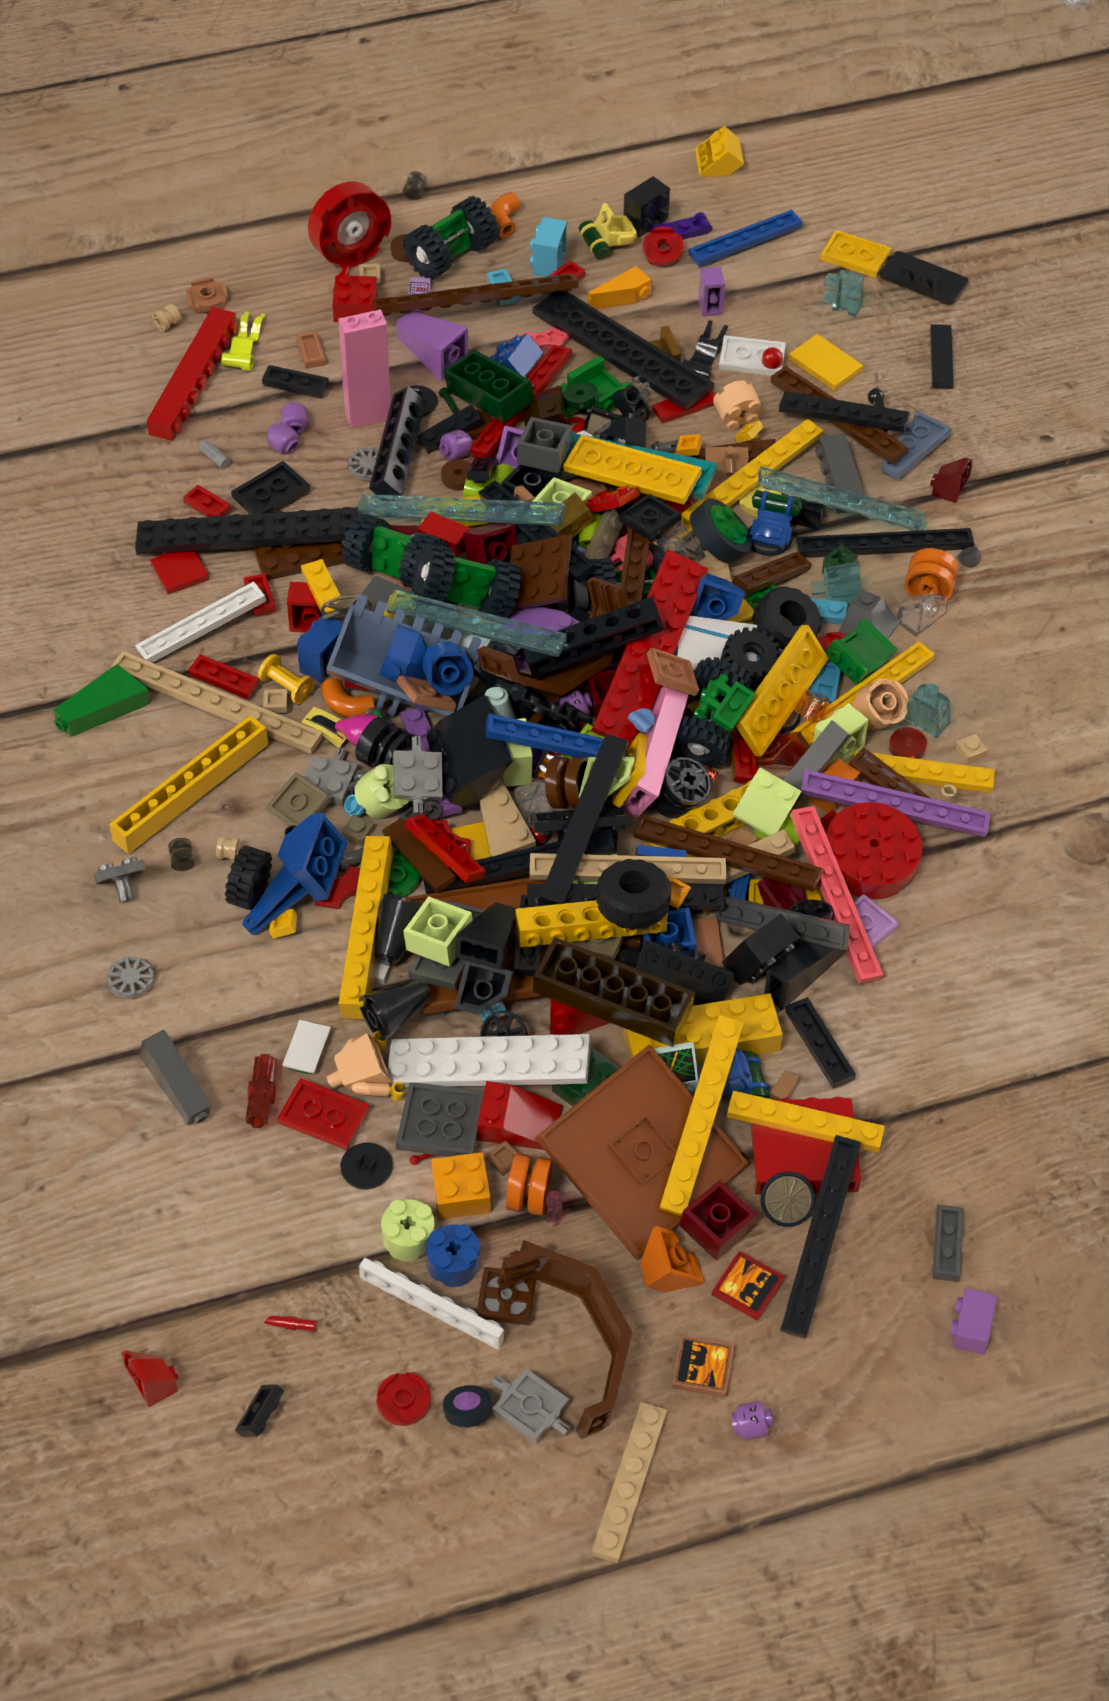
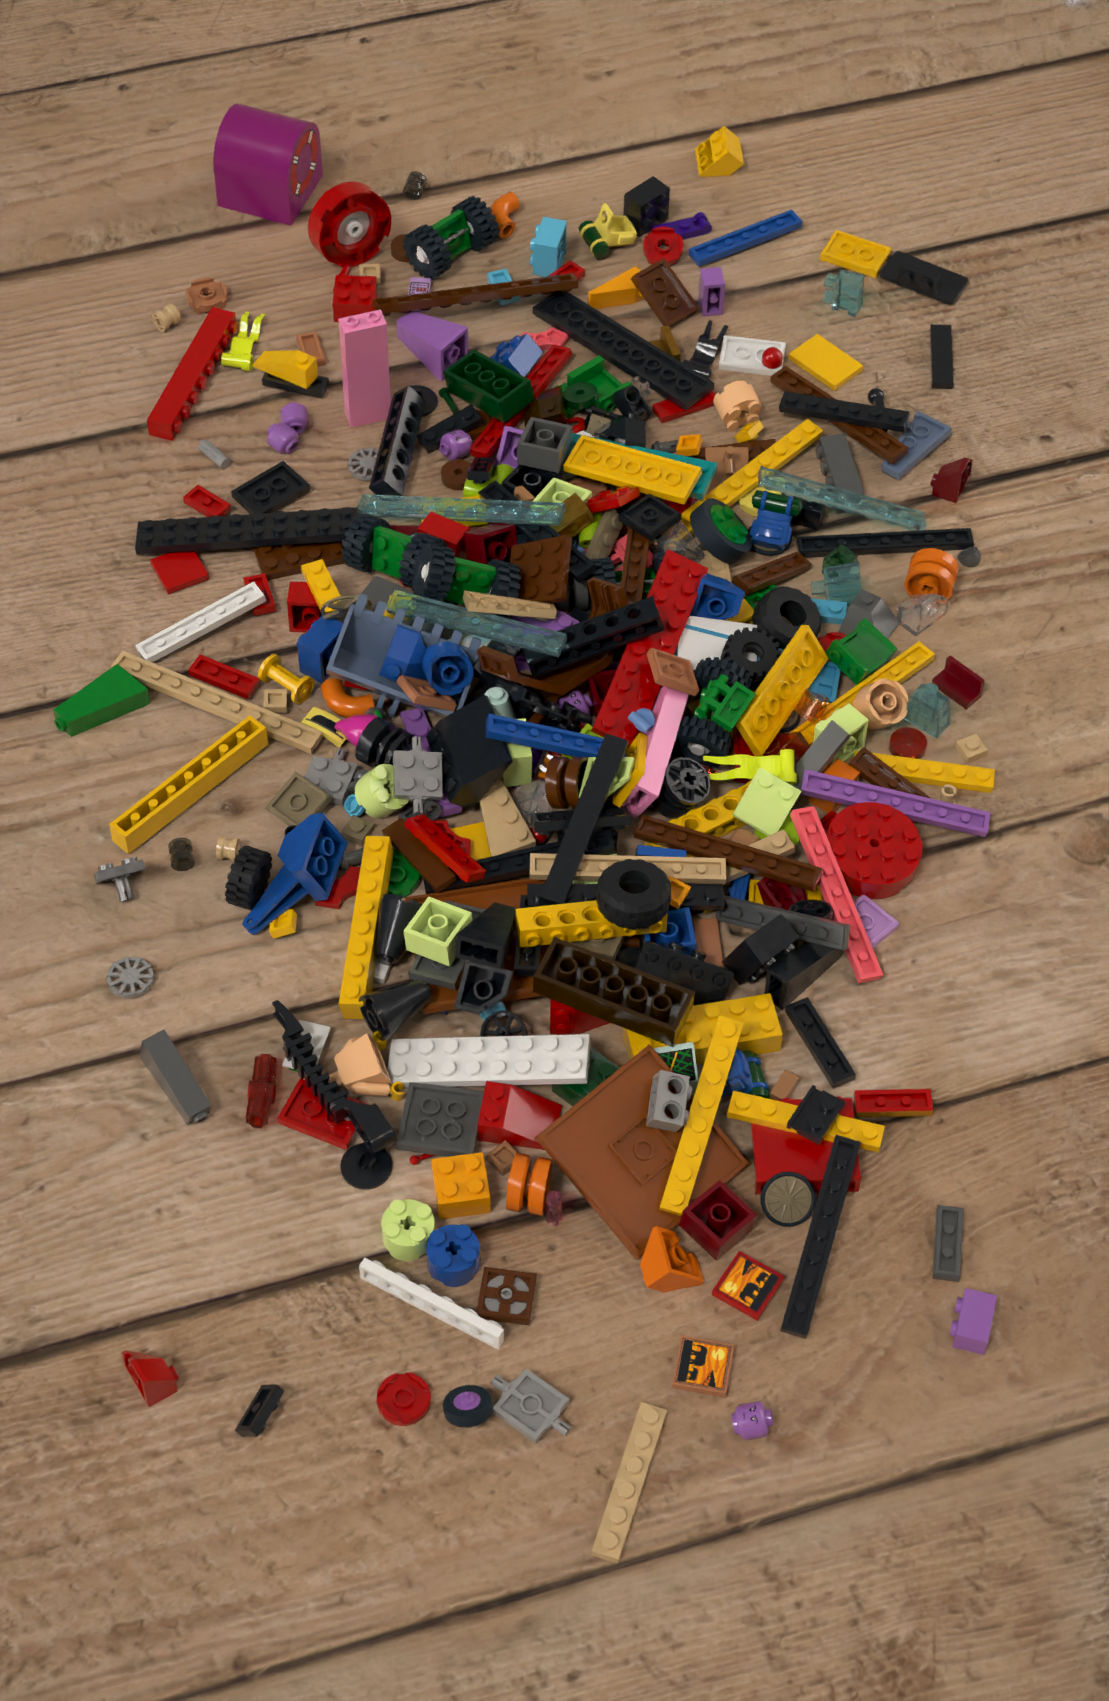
(266, 163): none -> magenta brick
(289, 365): none -> yellow slope
(291, 1323): red piece -> none
(366, 1119): none -> black piece
(508, 606): none -> tan wing
(588, 1285): reddish brown panel -> none
(663, 1099): none -> light grey brick
(664, 293): none -> reddish brown plate
(778, 765): none -> neon yellow flag
(816, 1114): none -> black plate
(893, 1103): none -> red plate
(959, 683): none -> dark red panel

